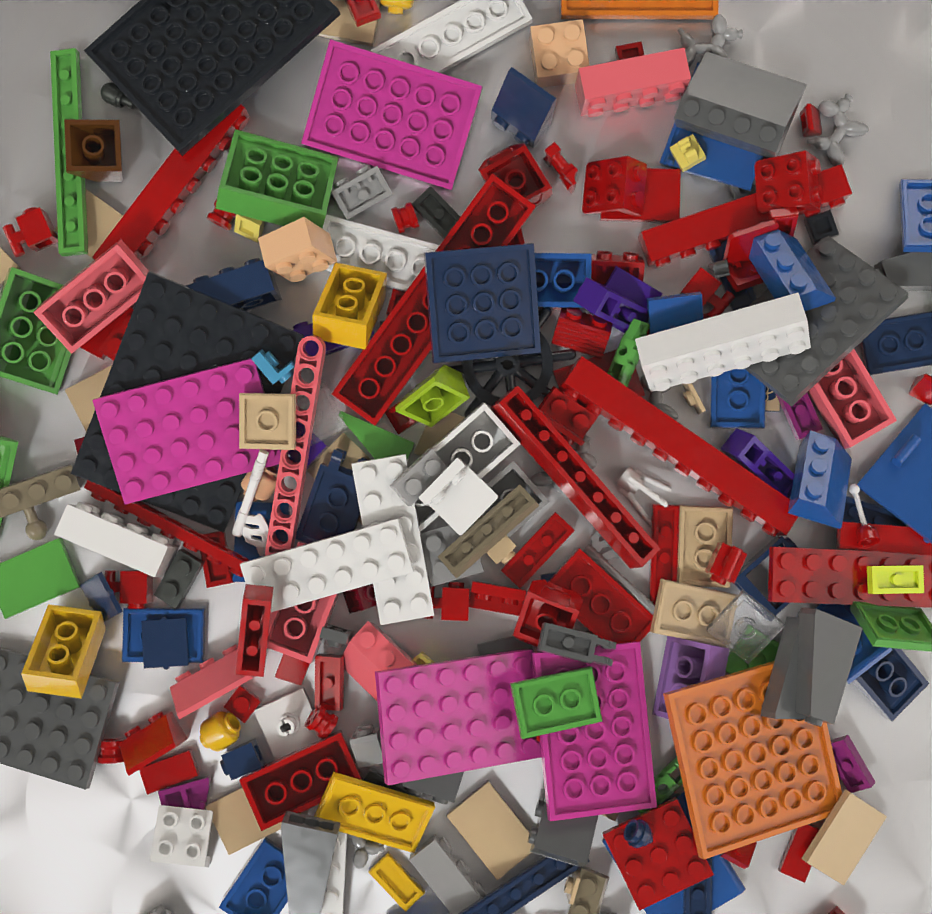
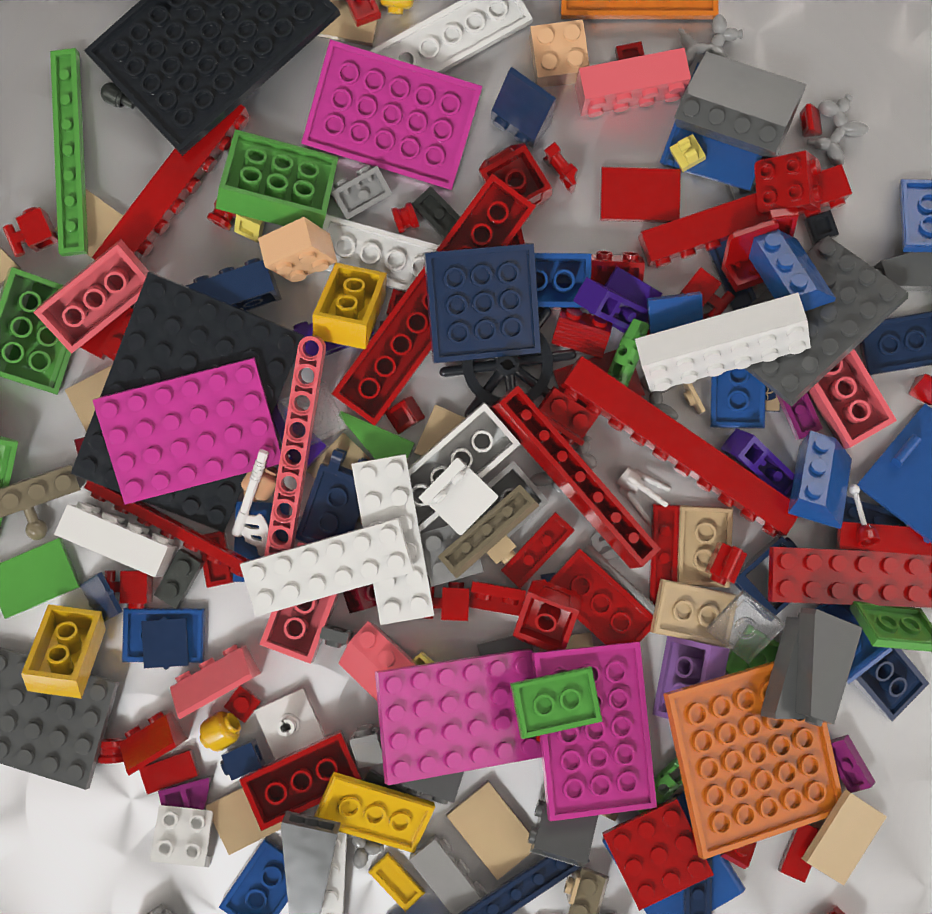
(93, 149): reddish brown slope -> none
(254, 630): red brick -> none
(267, 421): tan tile -> none
(268, 365): dark azure bracket -> none
(292, 670): red slope -> none
(321, 721): red wheel -> none
(329, 681): red plate -> none
(418, 477): light grey plate -> none
(434, 396): lime slope -> none
(573, 644): dark grey hinge -> none
(615, 186): red bracket -> none
(638, 833): dark blue plate -> none
(720, 268): dark grey hand -> none
(895, 579): neon yellow plate -> none

